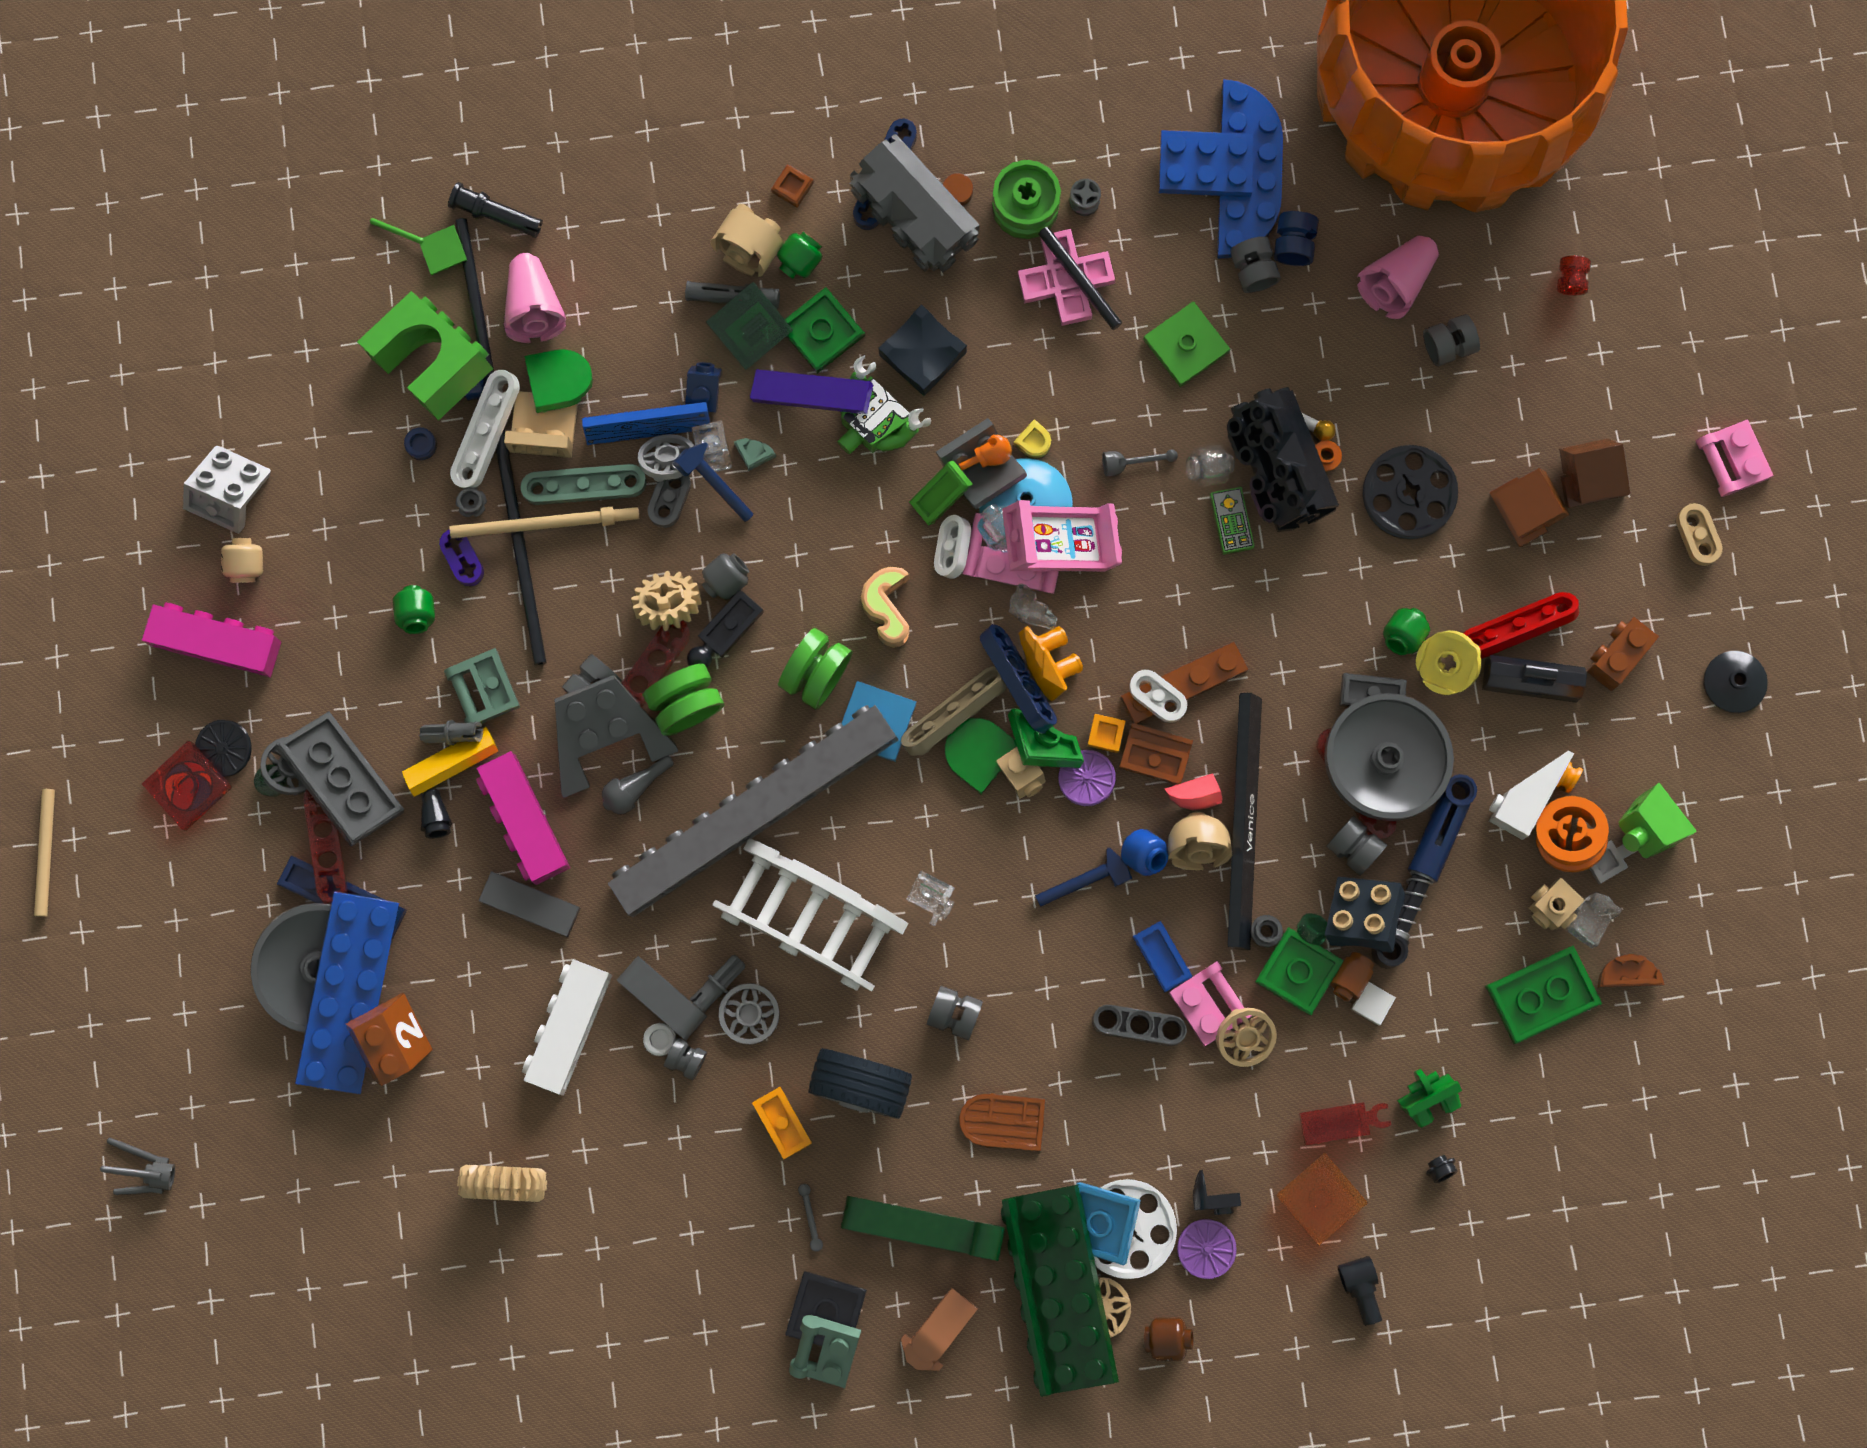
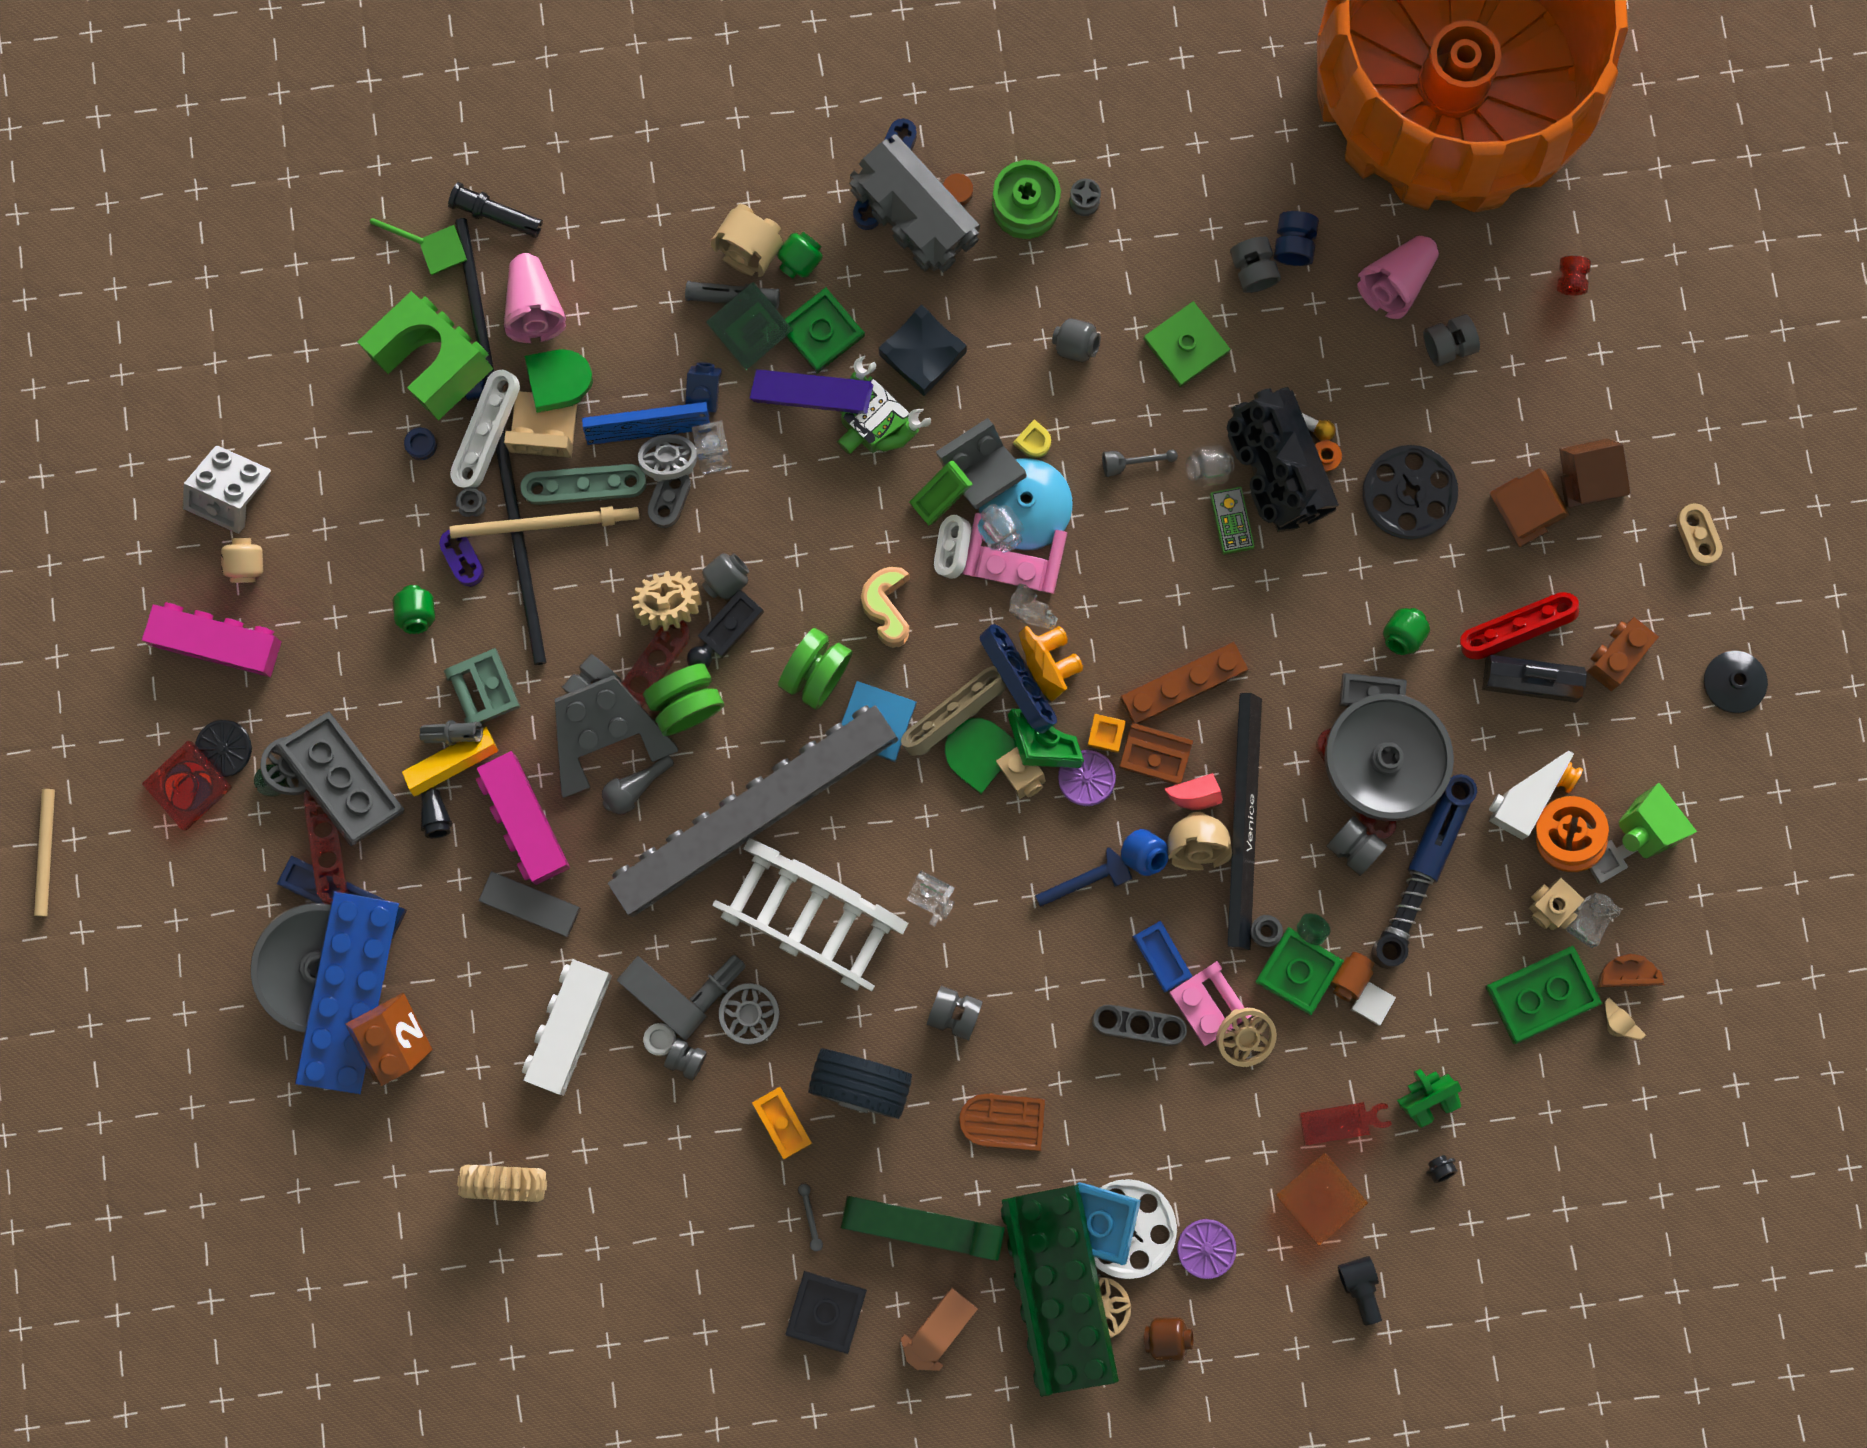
(158, 1176): dark grey plant -> none
(693, 459): dark blue piece -> none
(754, 452): sand green tile -> none
(792, 185): dark orange tile -> none
(835, 1355): sand green plate -> none
(993, 453): orange piece -> none
(1054, 281): bright pink plate -> none
(1061, 538): bright pink panel -> none
(1076, 340): none -> dark grey head
(1080, 278): black bar -> none
(1160, 694): white plate -> none
(1220, 1203): black plate -> none
(1236, 165): blue plate -> none
(1364, 913): black brick -> none
(1433, 671): light yellow plate -> none
(1620, 1022): none -> tan piece
(1742, 453): bright pink plate -> none

